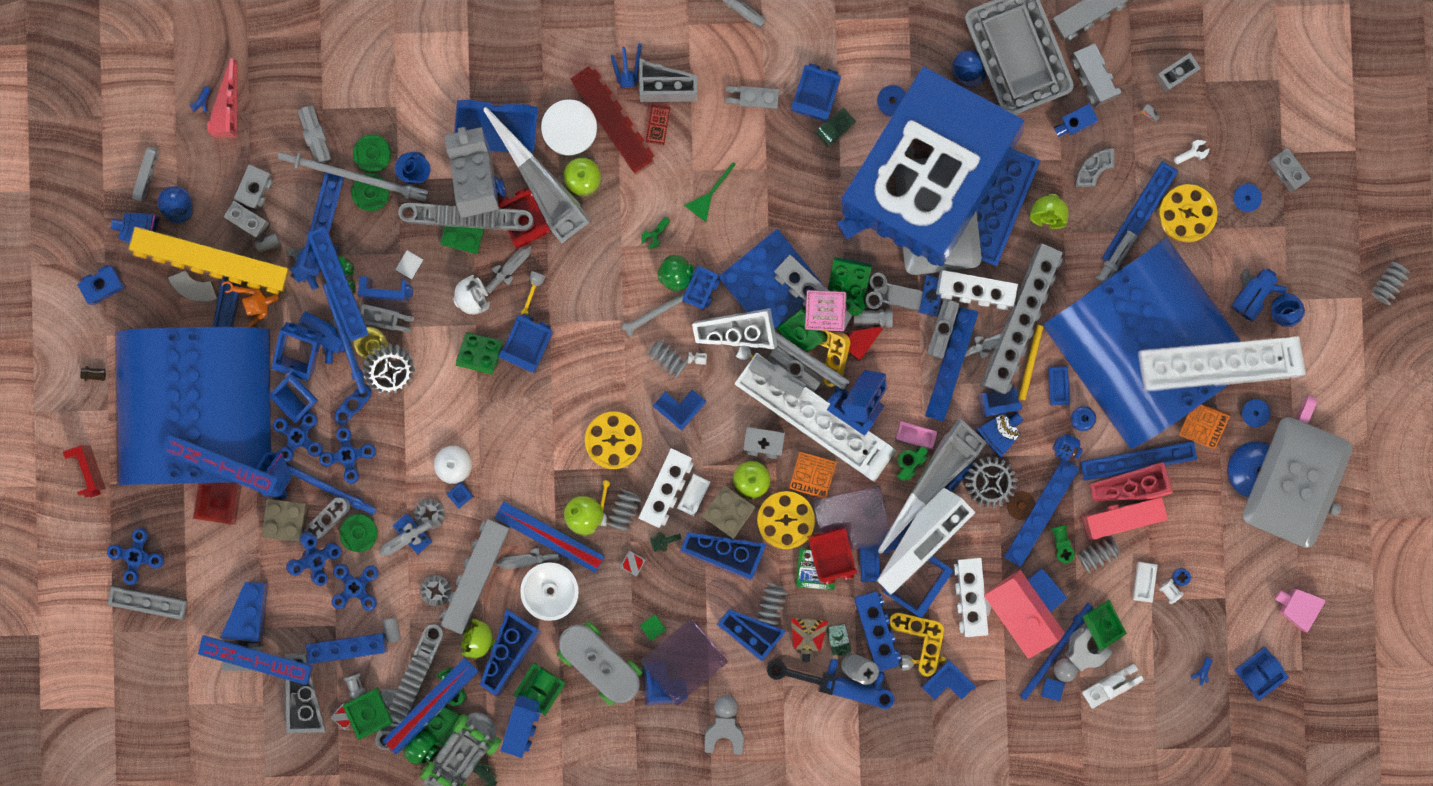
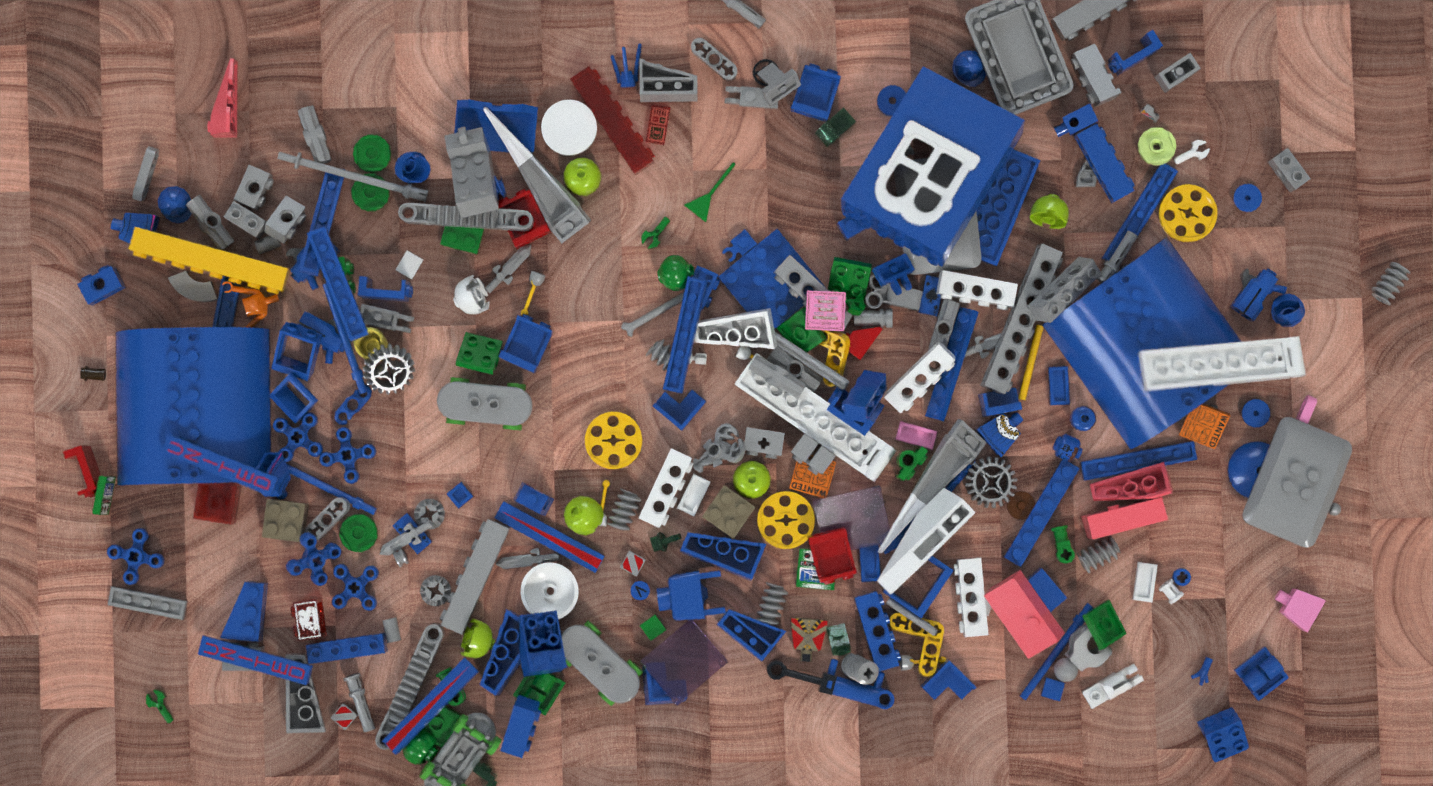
(104, 495): none -> green tile
(159, 705): none -> green bar
(201, 100): blue bar -> none
(202, 213): none -> light grey piece
(289, 210): none -> light grey brick
(309, 619): none -> clear red brick
(368, 714): green plate -> none
(388, 695): light grey tile -> none
(400, 557): none -> light grey bush
(452, 464): white cylinder -> none
(484, 403): none -> light grey piece
(533, 499): none -> blue torso
(541, 644): none -> blue slope
(640, 590): none -> blue tile
(685, 334): none -> blue tile
(687, 596): none -> blue piece
(700, 53): none -> light grey beam
(720, 449): none -> light grey animal
(724, 725): light grey piece -> none
(741, 243): none -> blue plate
(776, 82): none -> light grey piece
(820, 460): none -> light grey piece
(893, 270): none -> blue hinge
(911, 616): none -> light grey bar
(938, 353): none -> white brick
(1064, 289): none -> light grey brick
(1104, 163): none -> blue brick
(1151, 46): none -> blue panel
(1159, 137): none -> yellowish green plate
(1224, 734): none -> blue bracket

